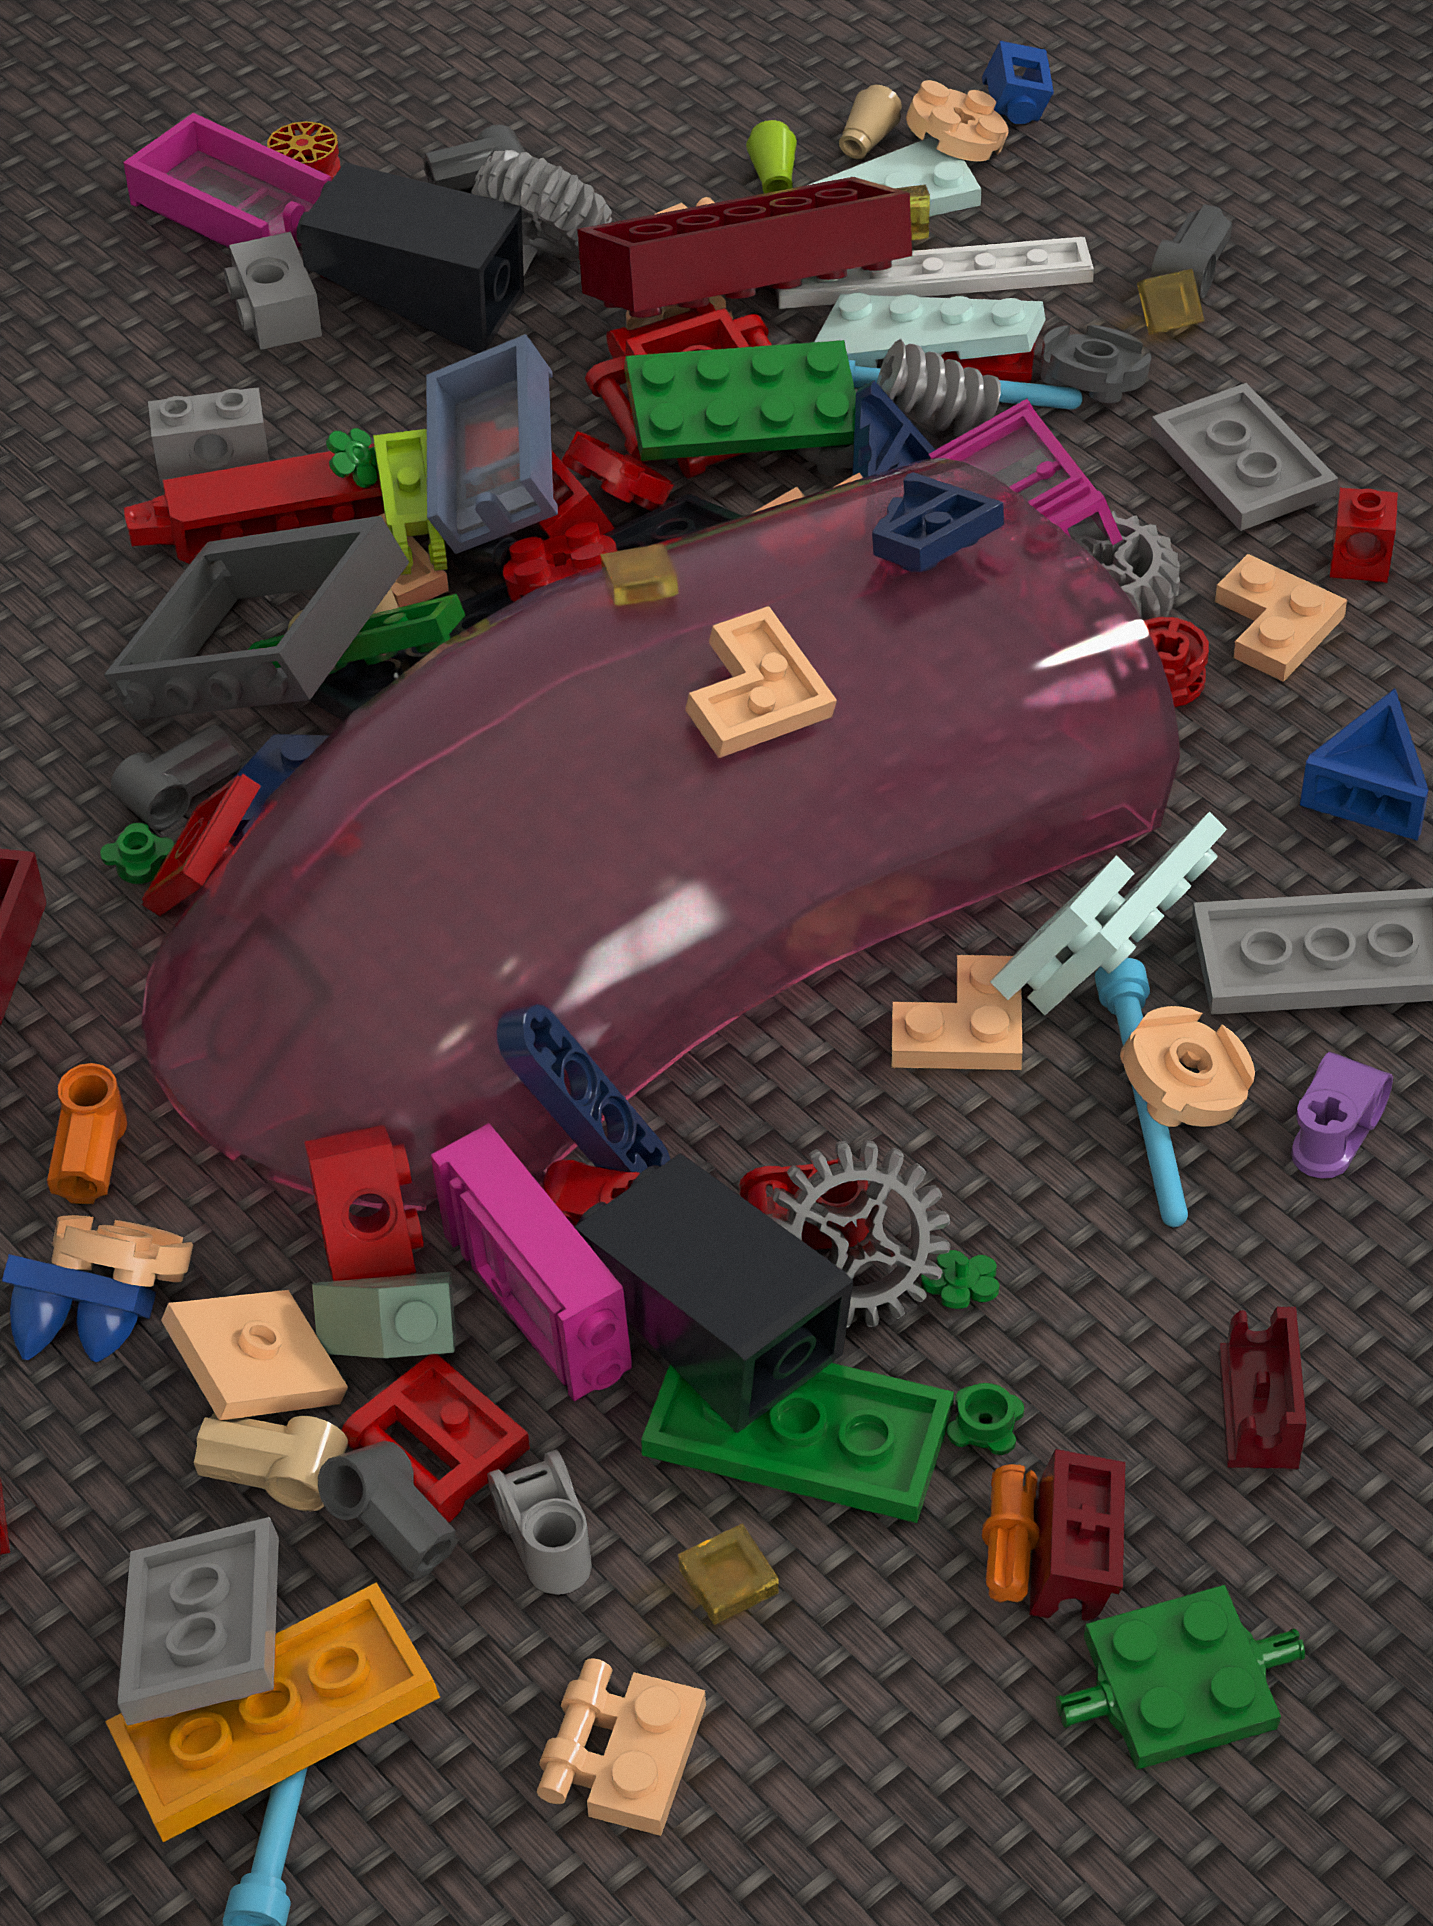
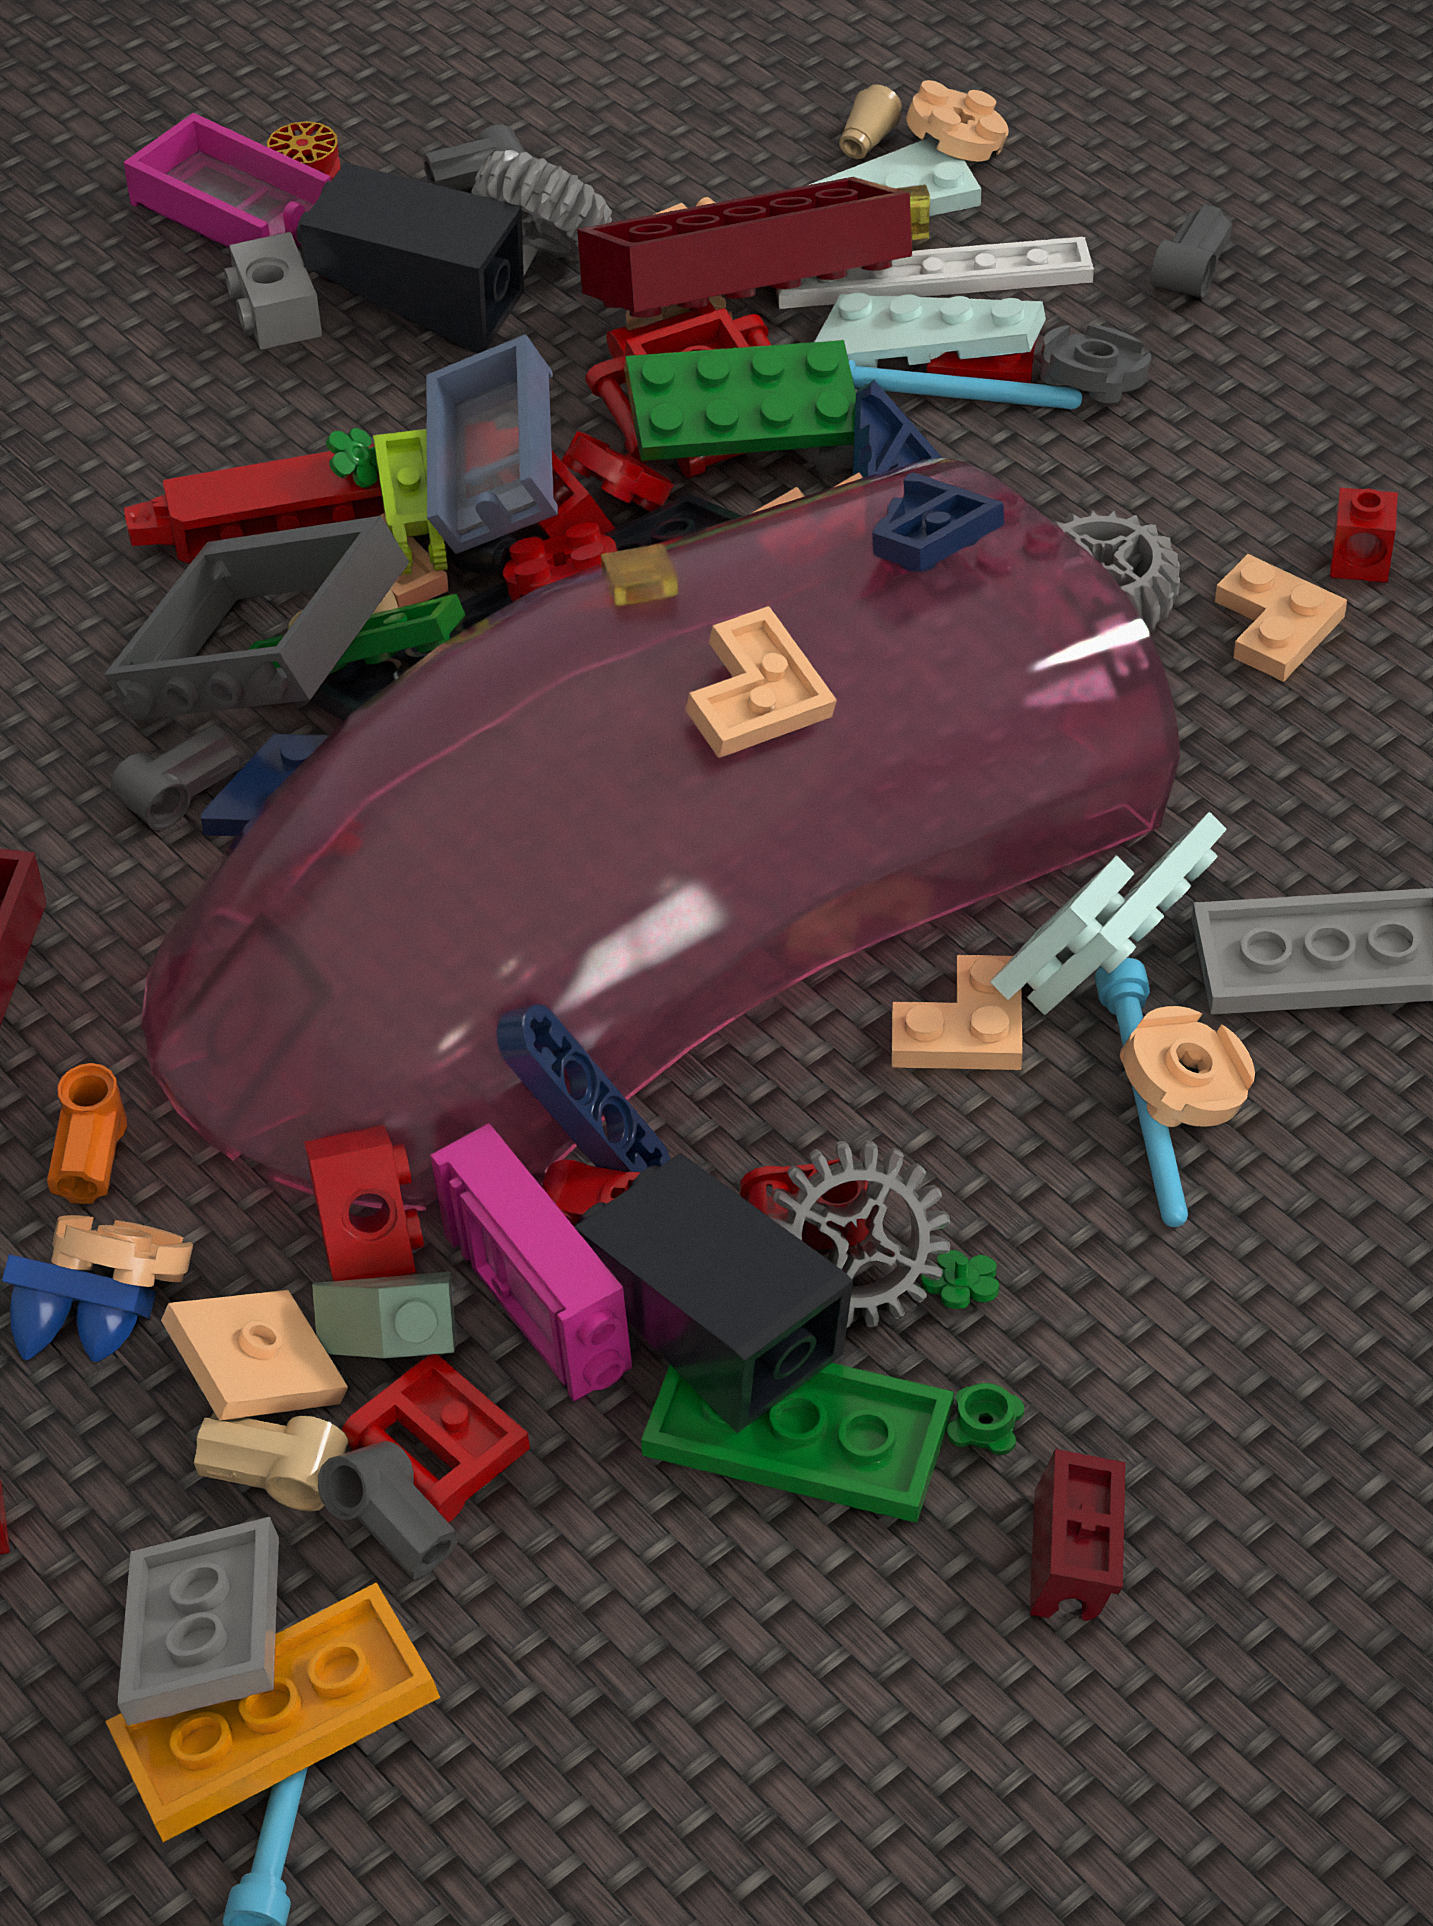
(137, 853): green plate -> none
(200, 845): red plate -> none
(207, 432): light grey brick -> none
(543, 1512): light grey piece -> none
(644, 1753): light nougat plate -> none
(728, 1573): clear yellow plate -> none
(772, 154): lime cone -> none
(938, 388): light grey piece -> none
(1010, 1533): orange axle -> none
(1019, 96): blue brick -> none
(1034, 464): dark pink door -> none
(1170, 301): clear yellow tile -> none
(1180, 1677): green plate -> none
(1183, 656): red wheel -> none
(1243, 456): light grey plate -> none
(1263, 1393): dark red hinge -> none
(1338, 1114): medium lavender piece -> none
(1370, 773): blue slope -> none

